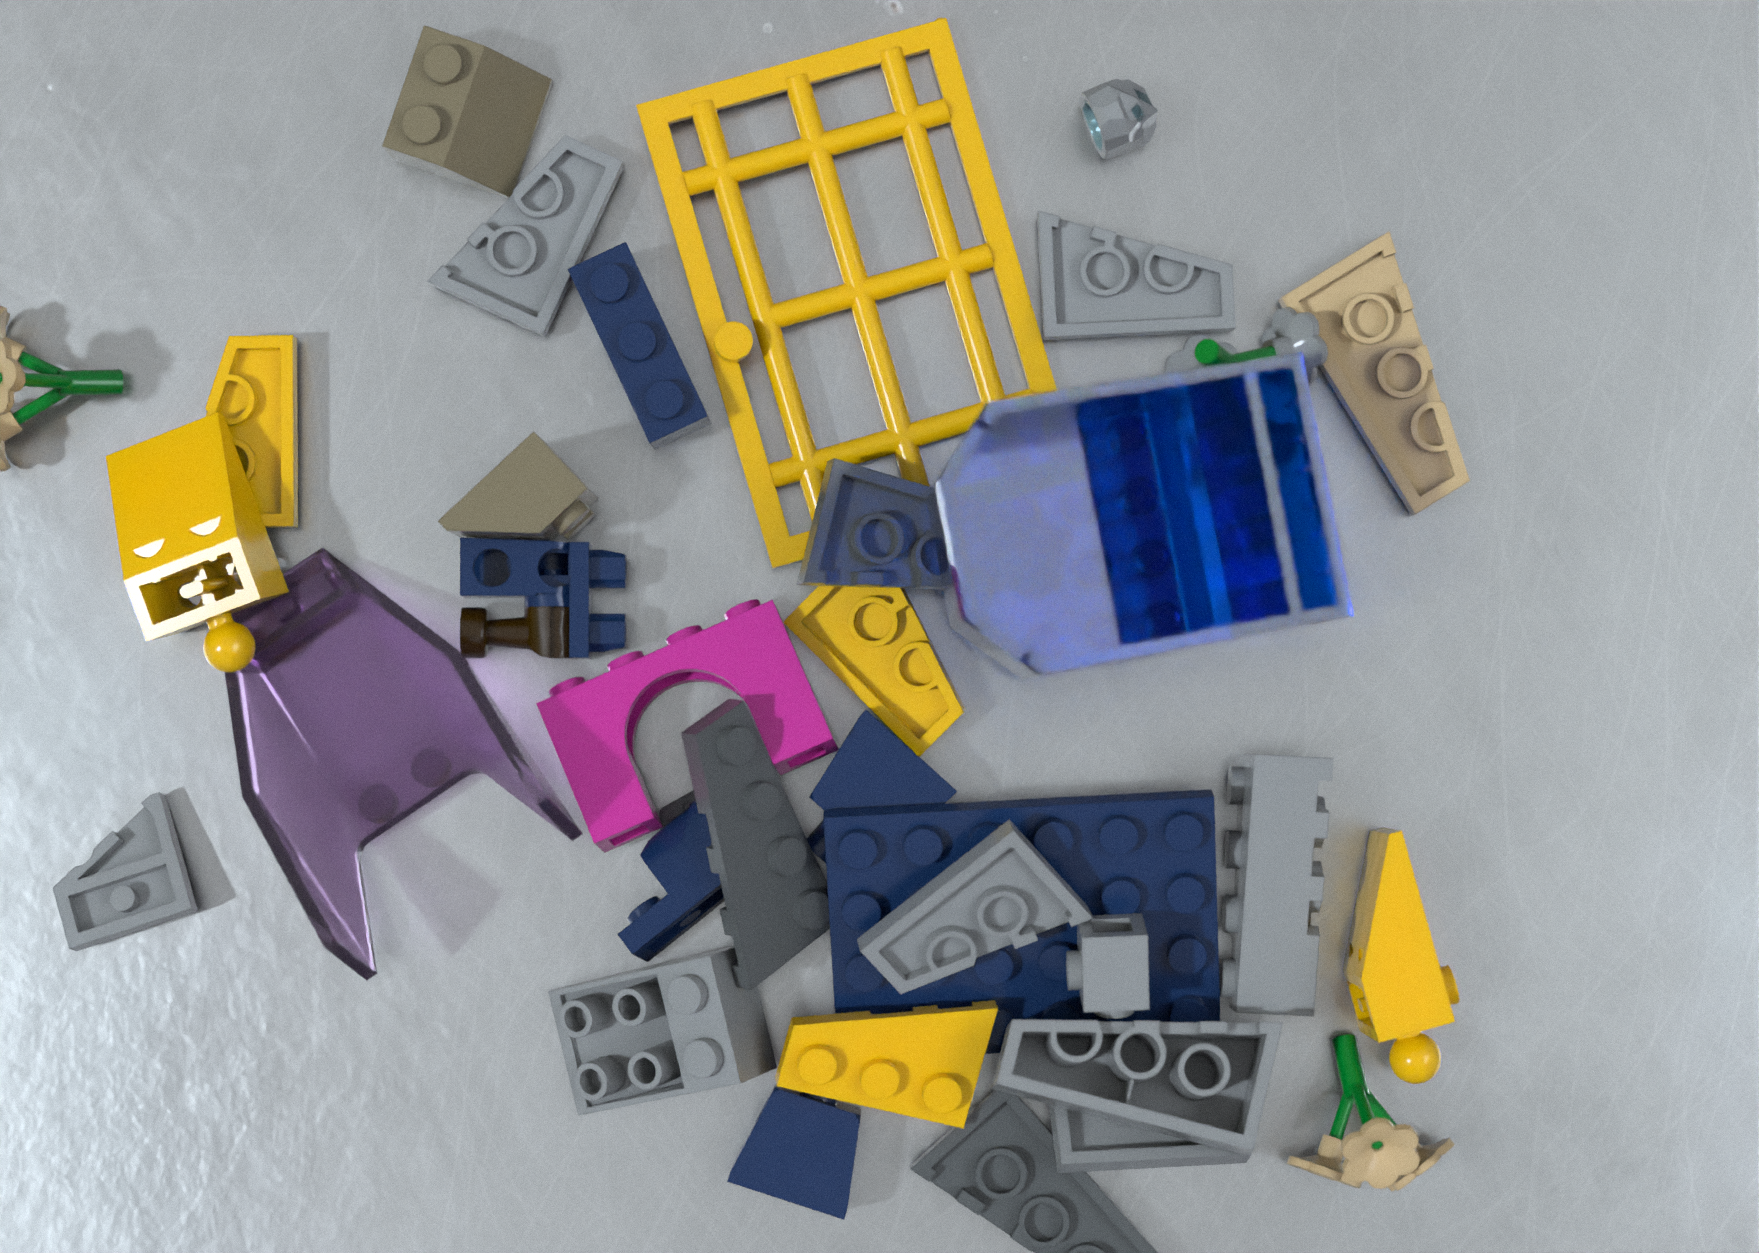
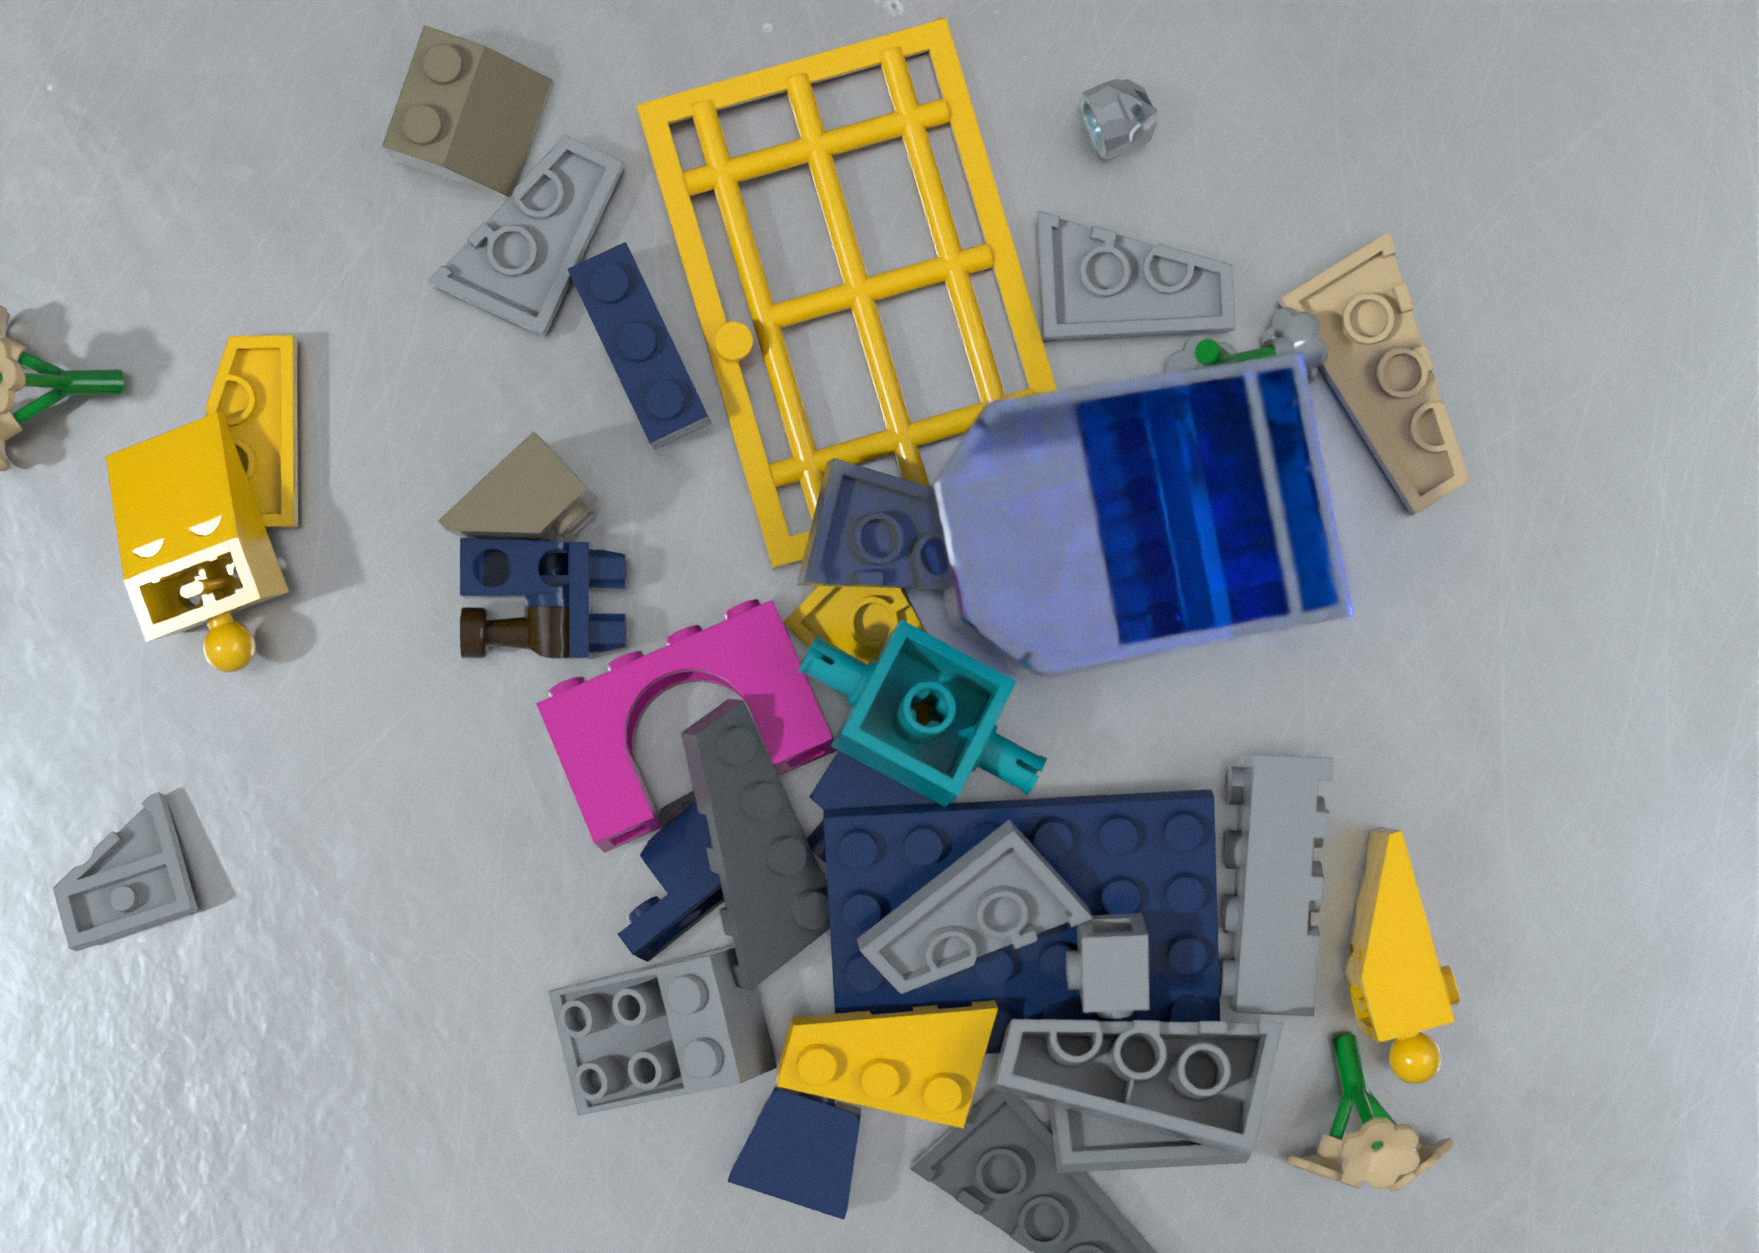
(351, 729): clear purple windscreen -> none
(963, 712): none -> teal brick

